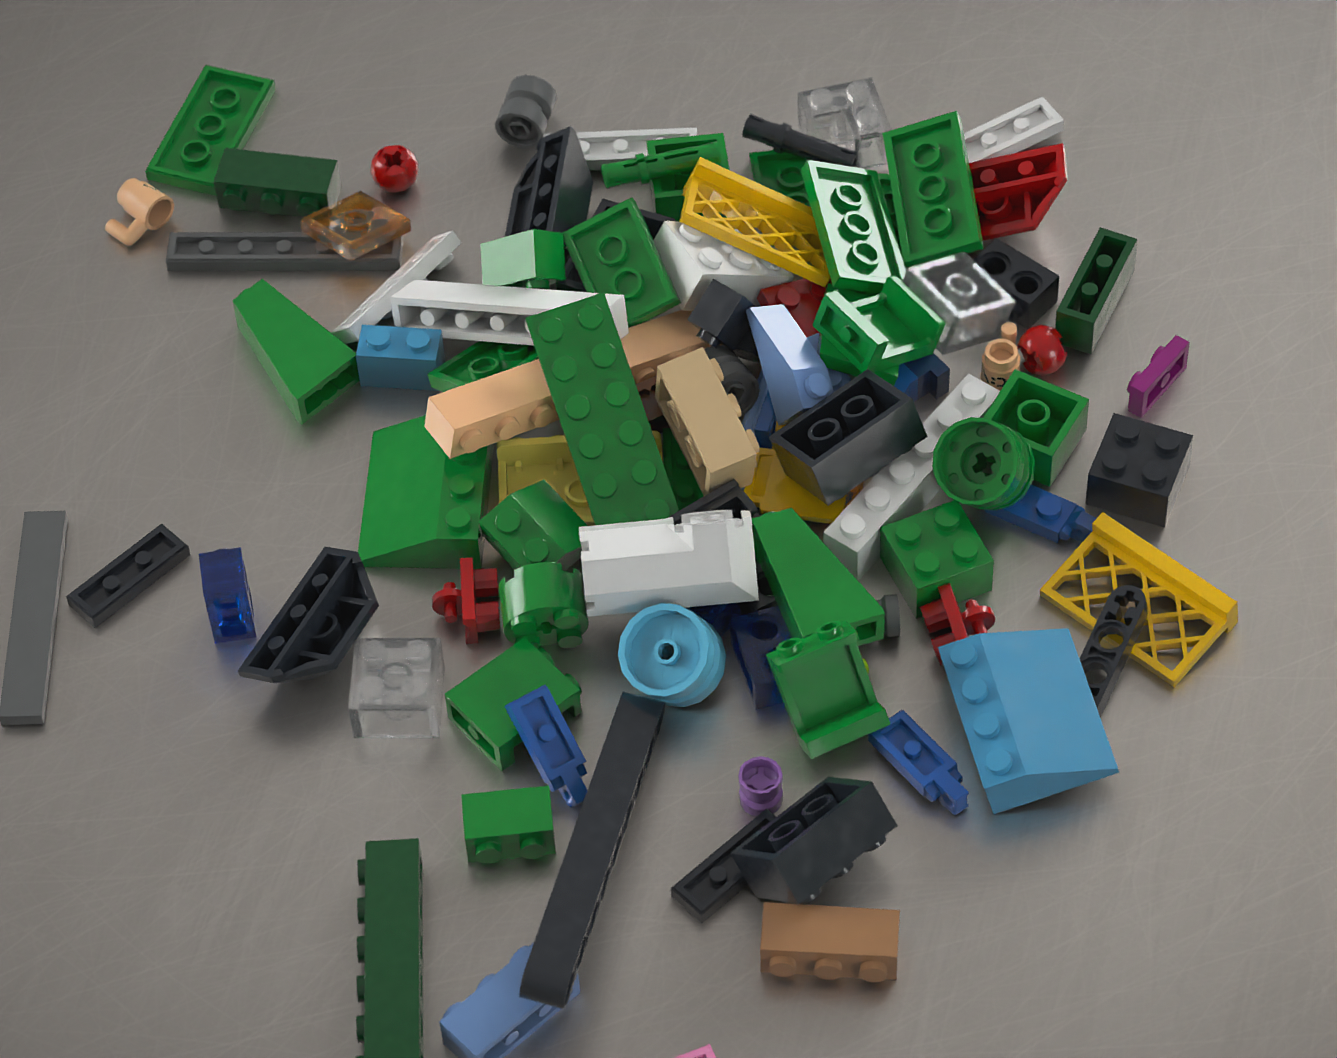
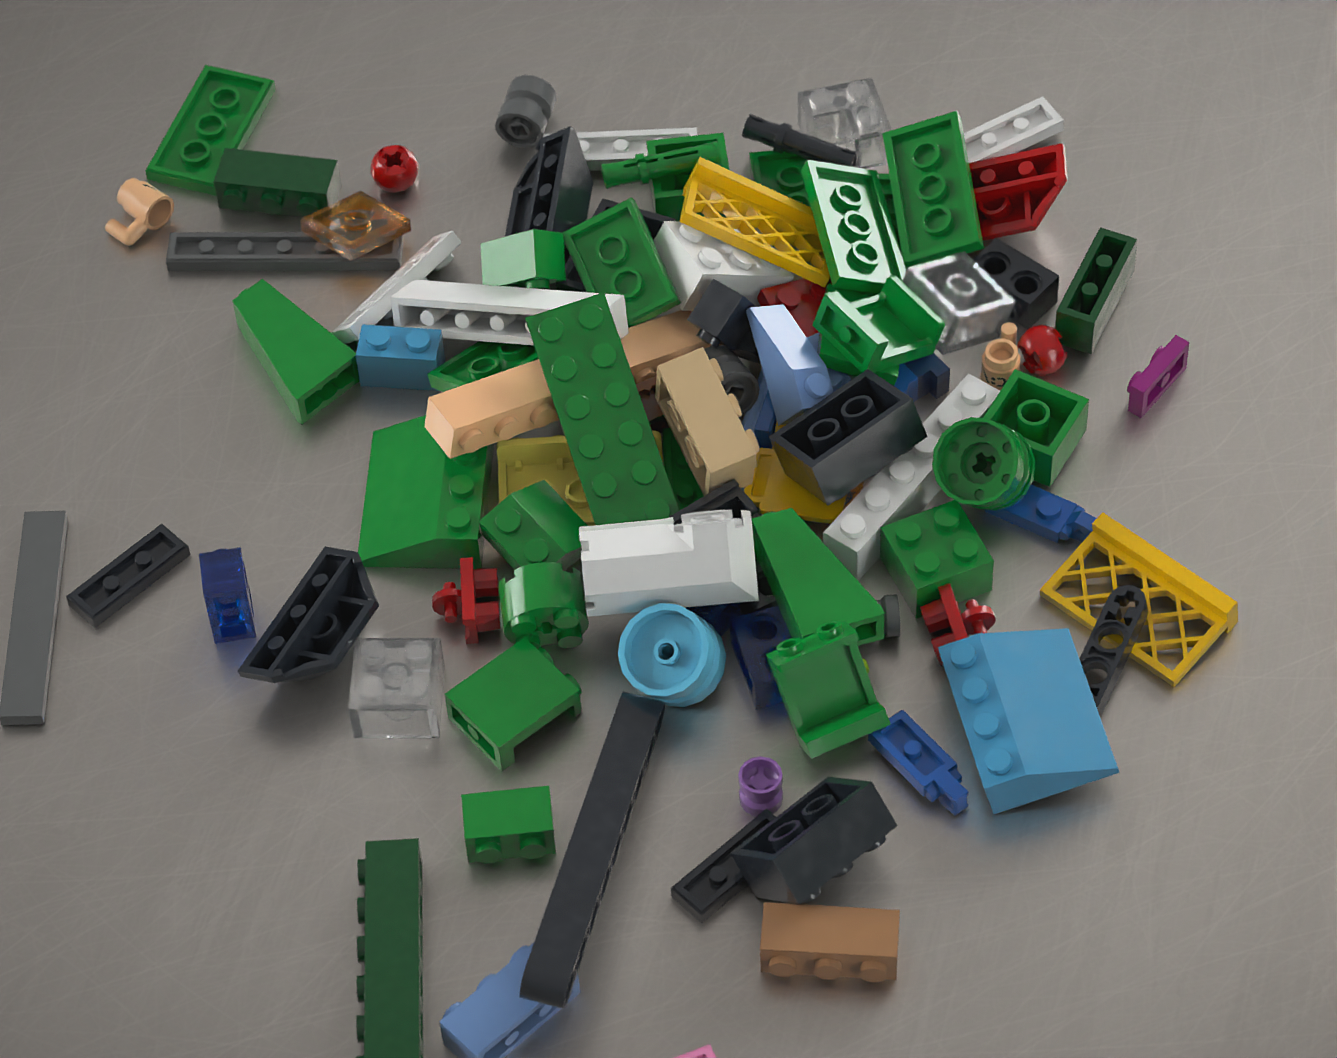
(550, 743): blue hinge -> none
(1139, 470): black brick -> none

